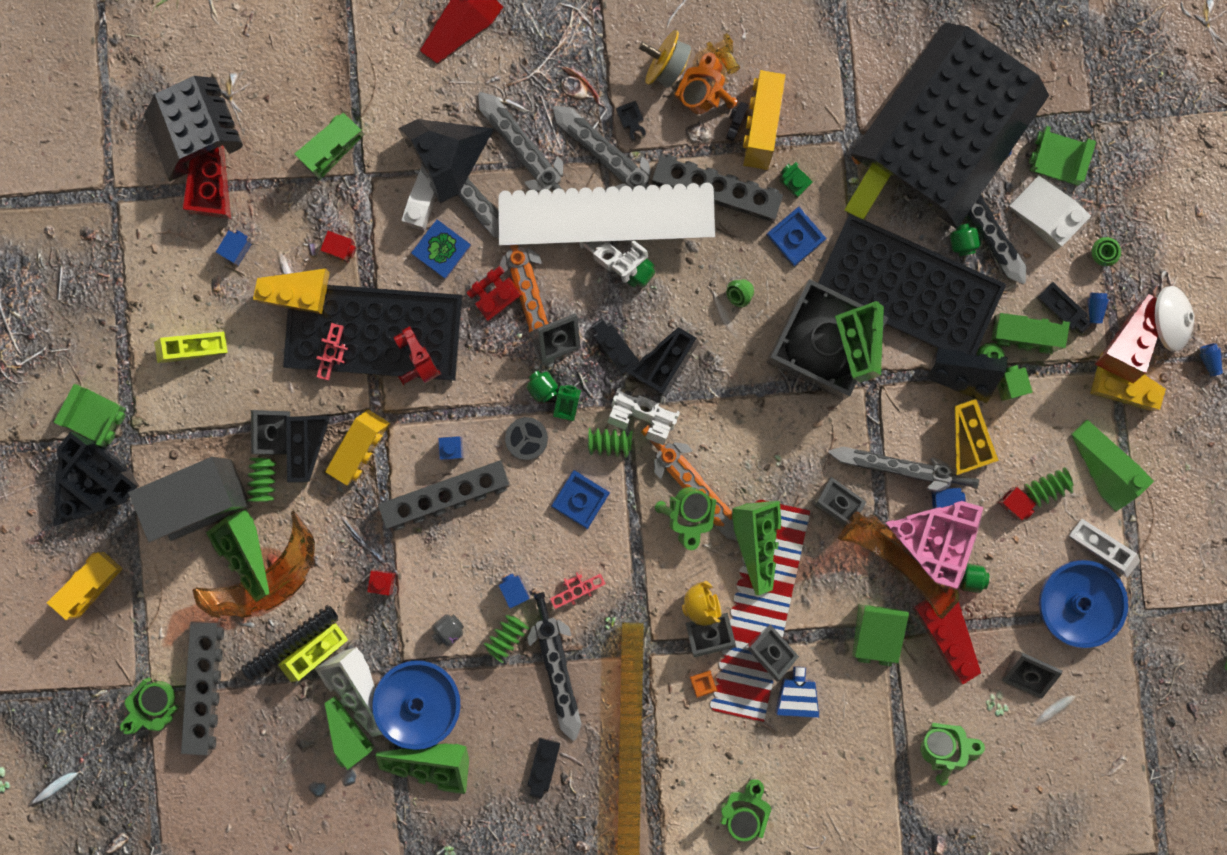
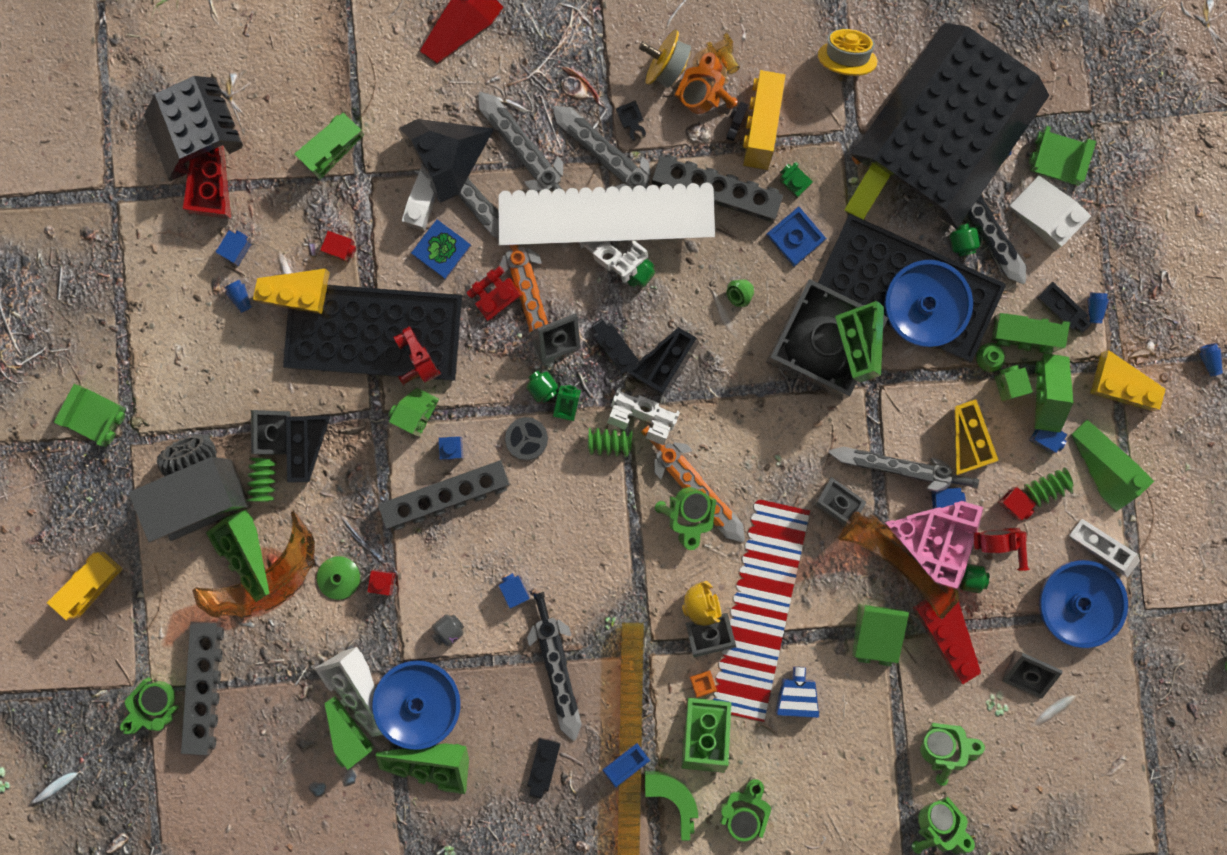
(88, 479): black wedge -> none
(185, 453): none -> dark grey gear
(190, 346): neon yellow slope -> none
(238, 295): none -> blue cone
(289, 643): black piece -> none
(312, 653): neon yellow slope -> none
(331, 358): coral piece -> none
(349, 577): none -> bright green dish
(357, 447): yellow wedge -> none
(413, 411): none -> bright green wedge
(505, 637): bright green piece -> none
(569, 591): coral piece -> none
(580, 499): blue tile -> none
(626, 765): none -> blue tile
(668, 786): none -> bright green arch
(706, 735): none -> bright green slope
(756, 535): bright green wedge -> none
(772, 652): dark grey slope -> none
(848, 53): none -> yellow piece
(928, 303): none -> blue dish
(939, 819): none -> bright green piece
(967, 373): black wedge -> none
(1003, 541): none -> red piece
(1049, 440): none -> blue brick
(1053, 392): none -> bright green wedge
(1106, 251): bright green cone -> none
(1133, 344): wedge -> none
(1173, 318): white dish -> none

